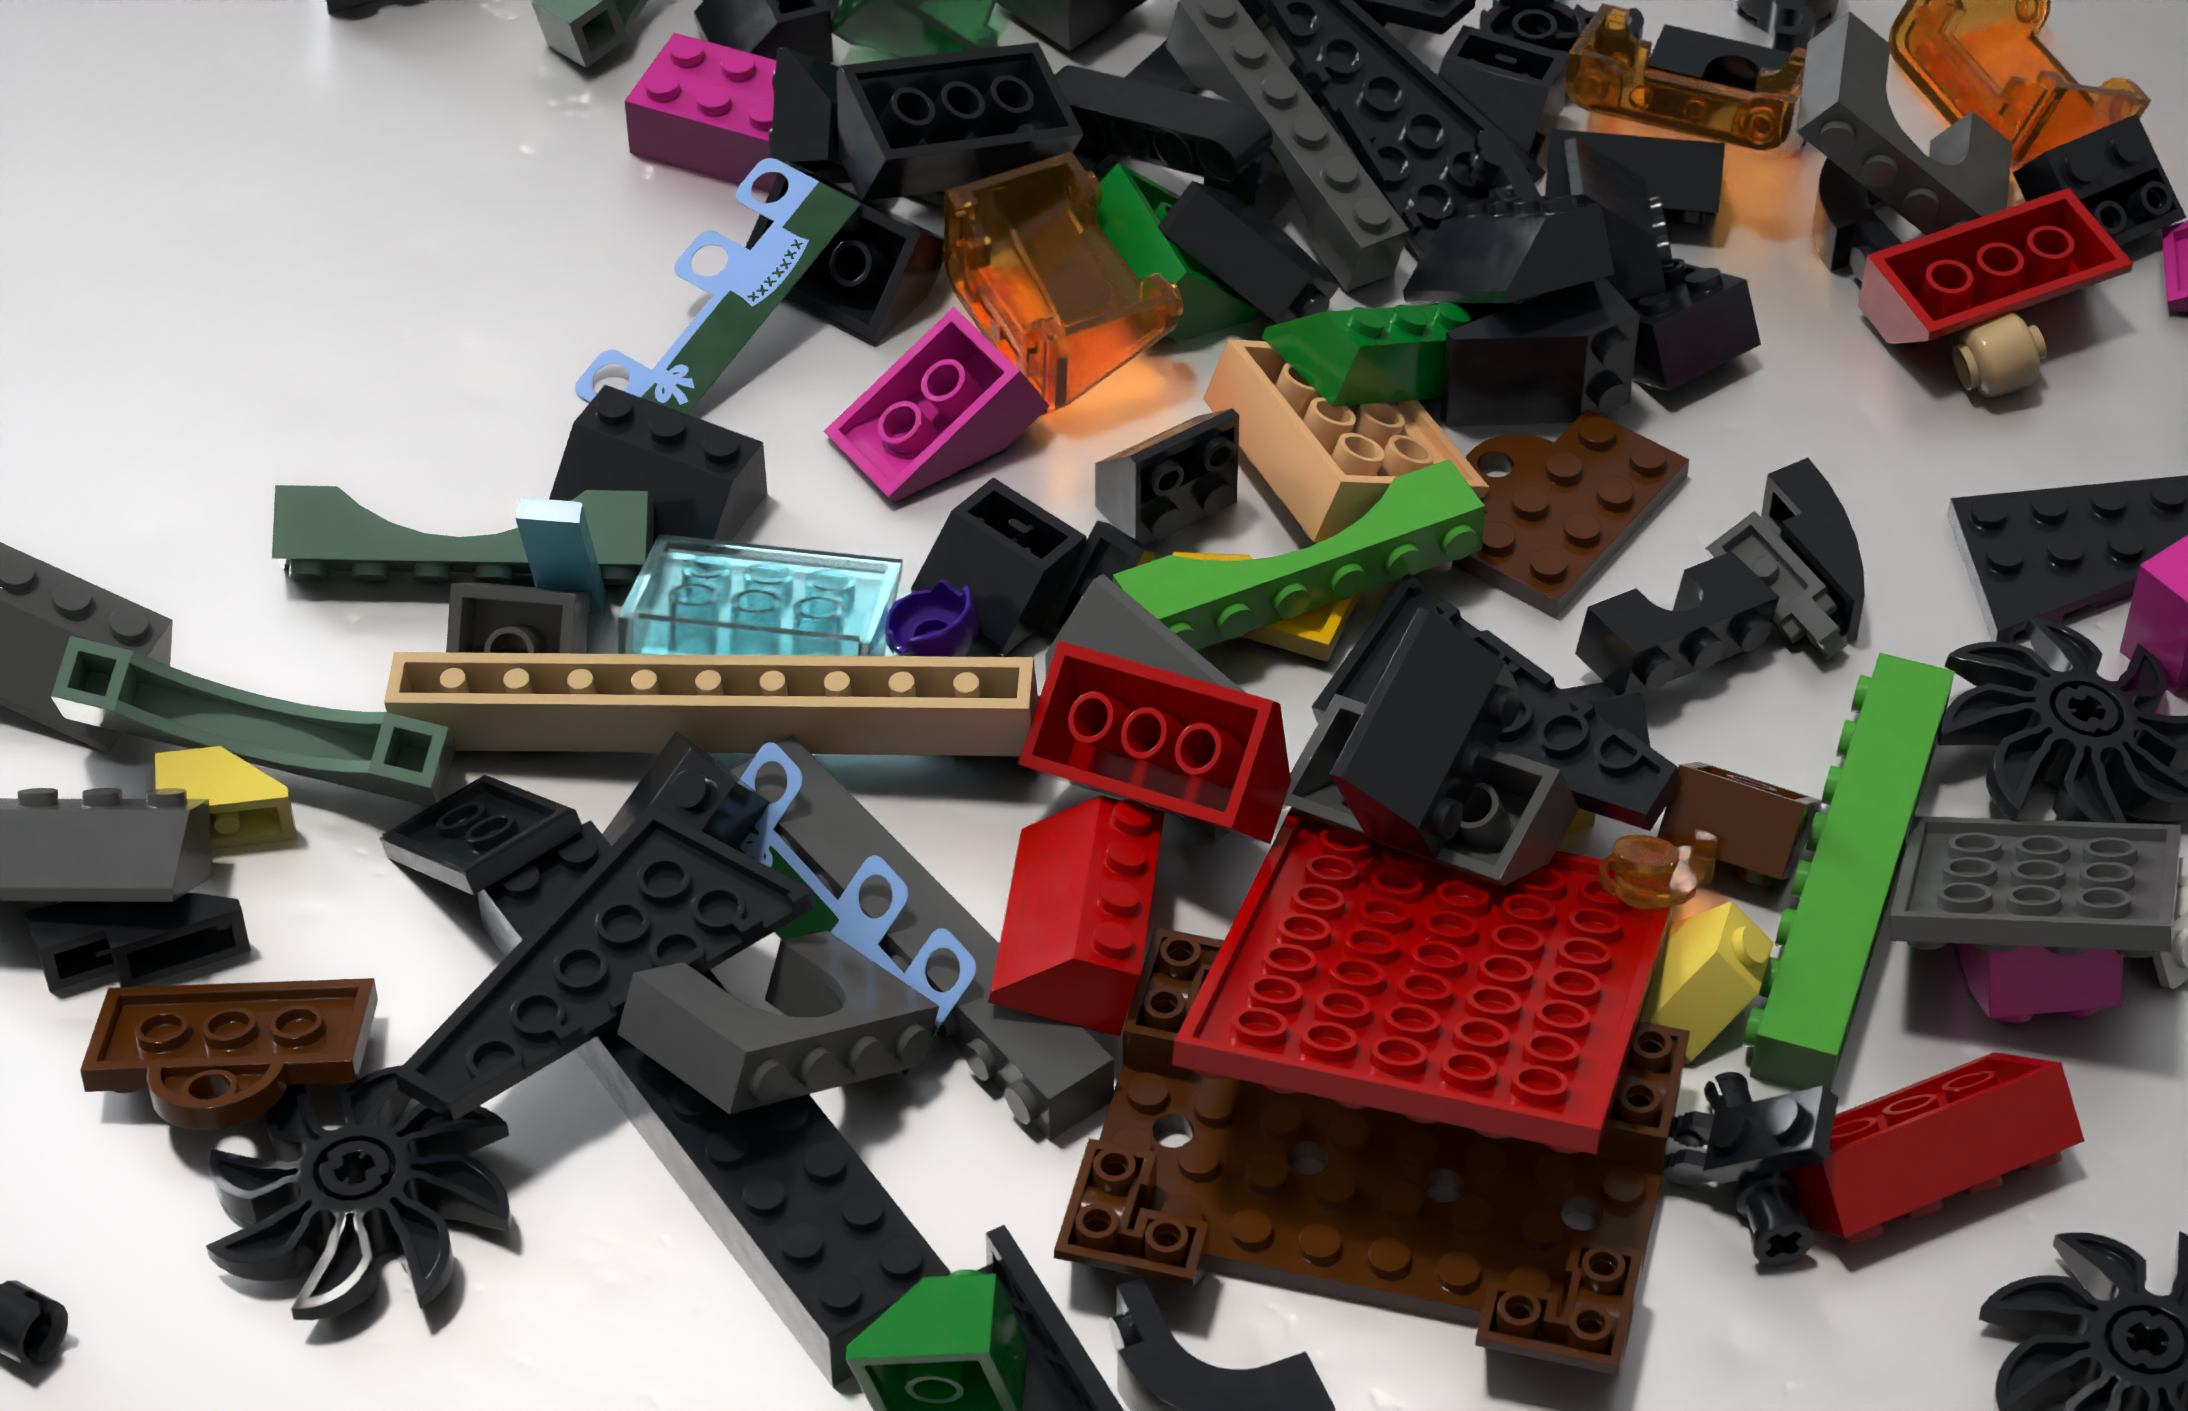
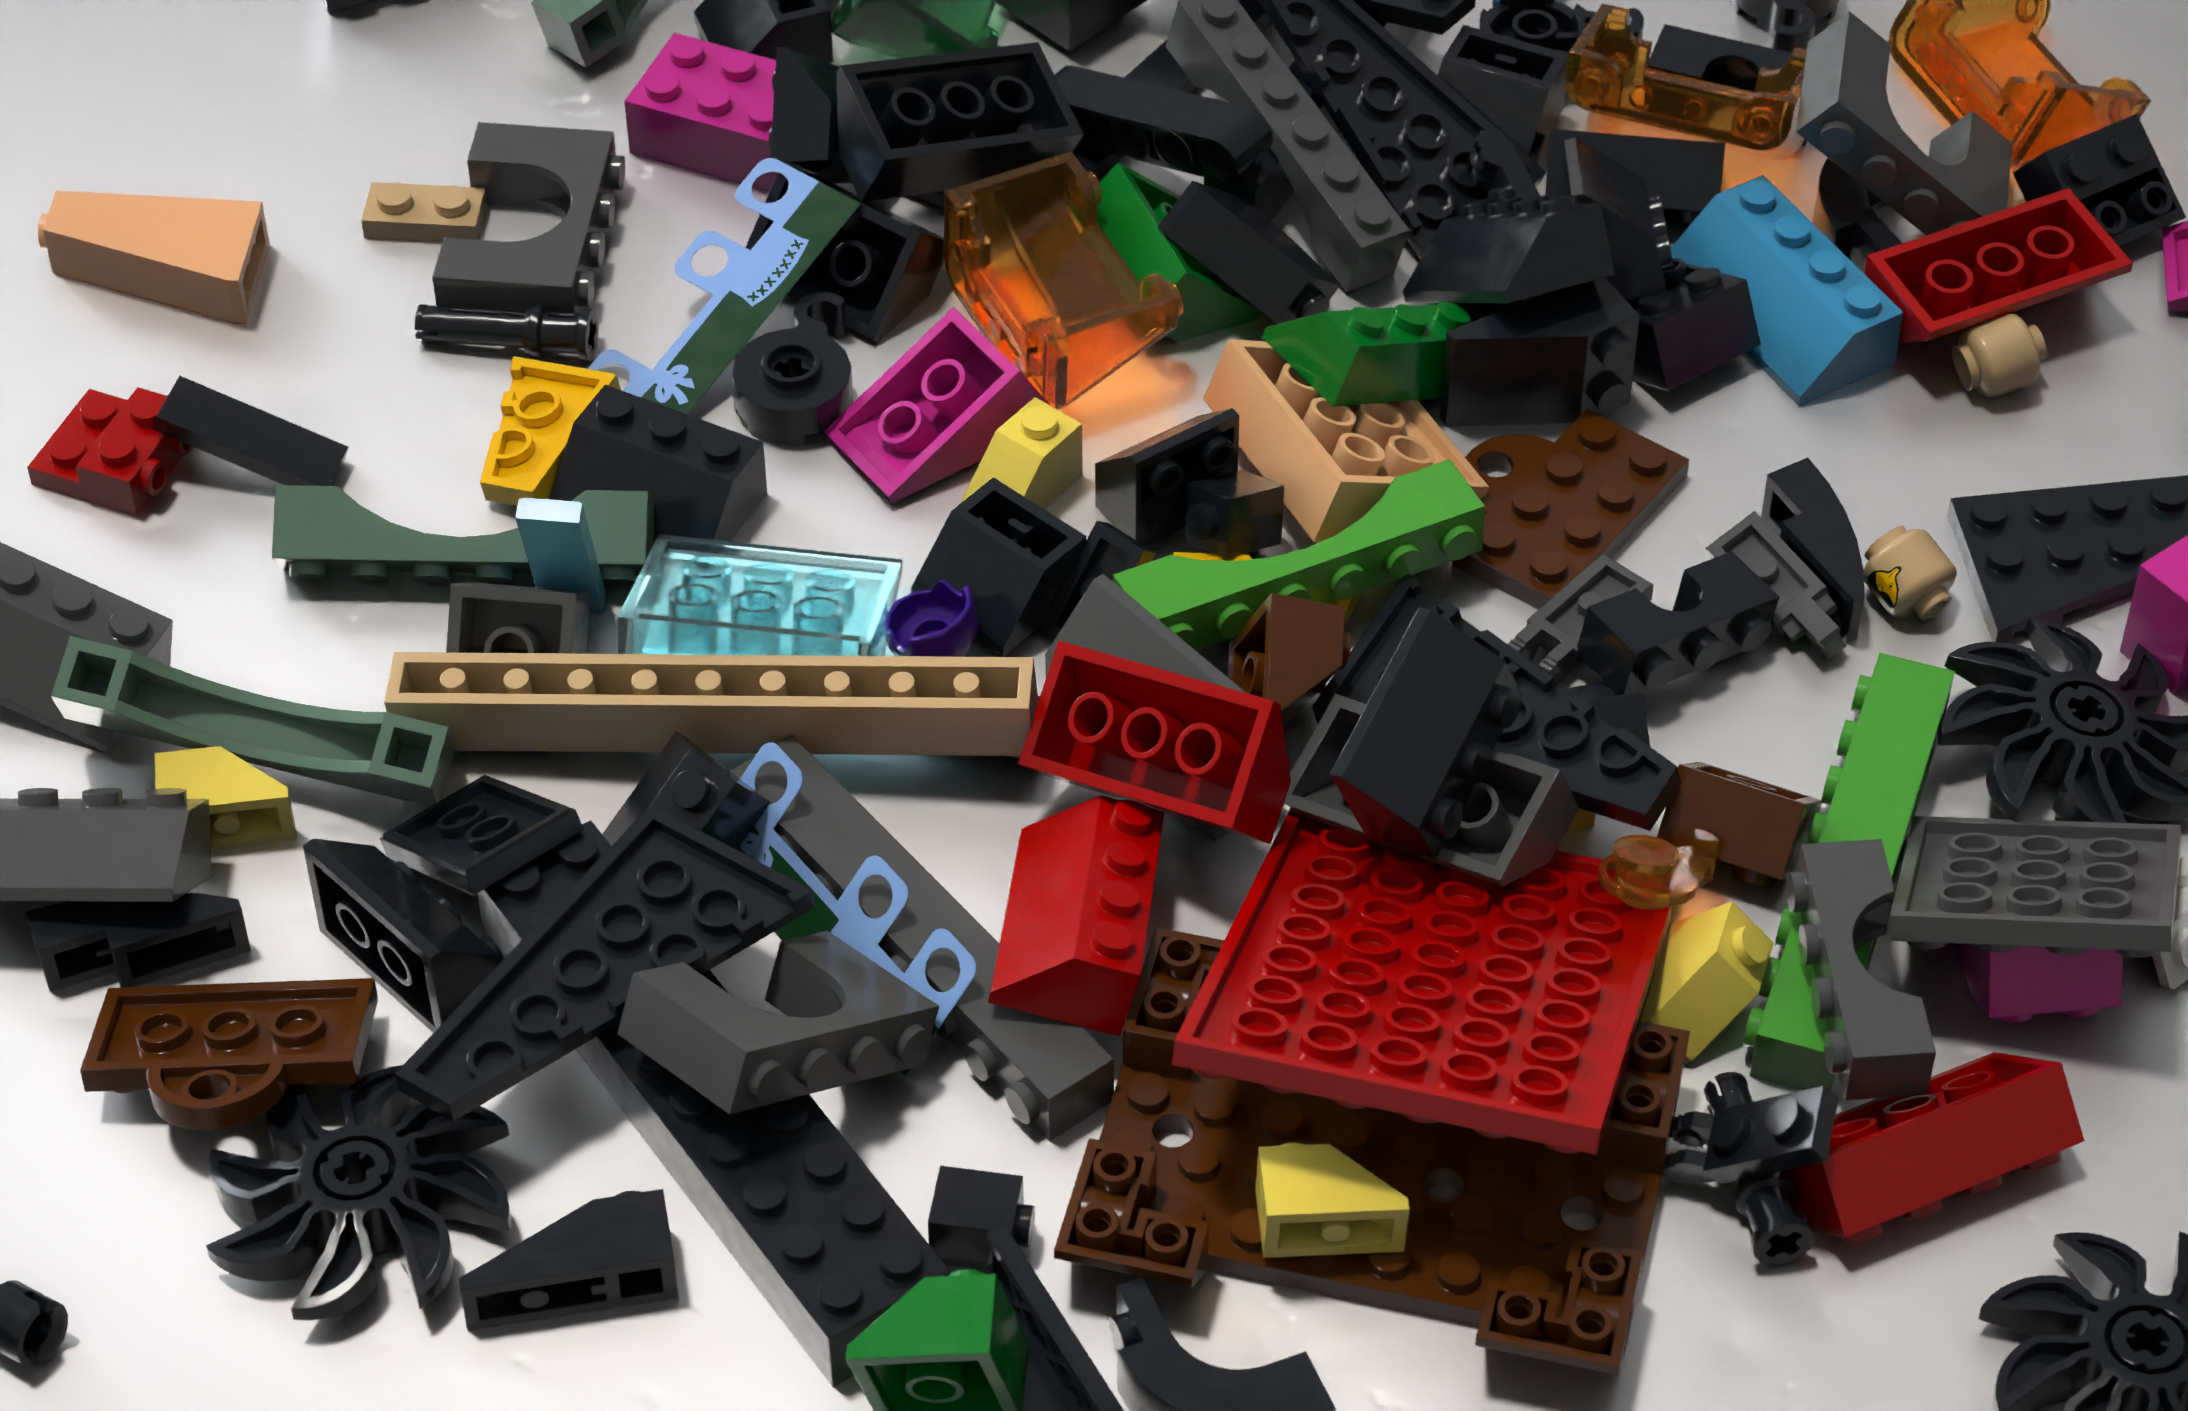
(109, 452): none -> red plate
(161, 248): none -> light nougat slope
(248, 436): none -> black tile
(397, 929): none -> black slope
(423, 212): none -> tan plate
(533, 330): none -> black pin
(536, 427): none -> yellow wing
(547, 170): none -> dark grey arch
(588, 1261): none -> black slope
(795, 377): none -> black piece
(970, 1205): none -> black brick
(1033, 454): none -> light yellow slope
(1234, 513): none -> black brick
(1289, 651): none -> reddish brown slope
(1325, 1204): none -> light yellow slope
(1561, 619): none -> dark grey hinge
(1811, 304): none -> dark azure slope
(1874, 1033): none -> dark grey arch
(1909, 573): none -> tan head

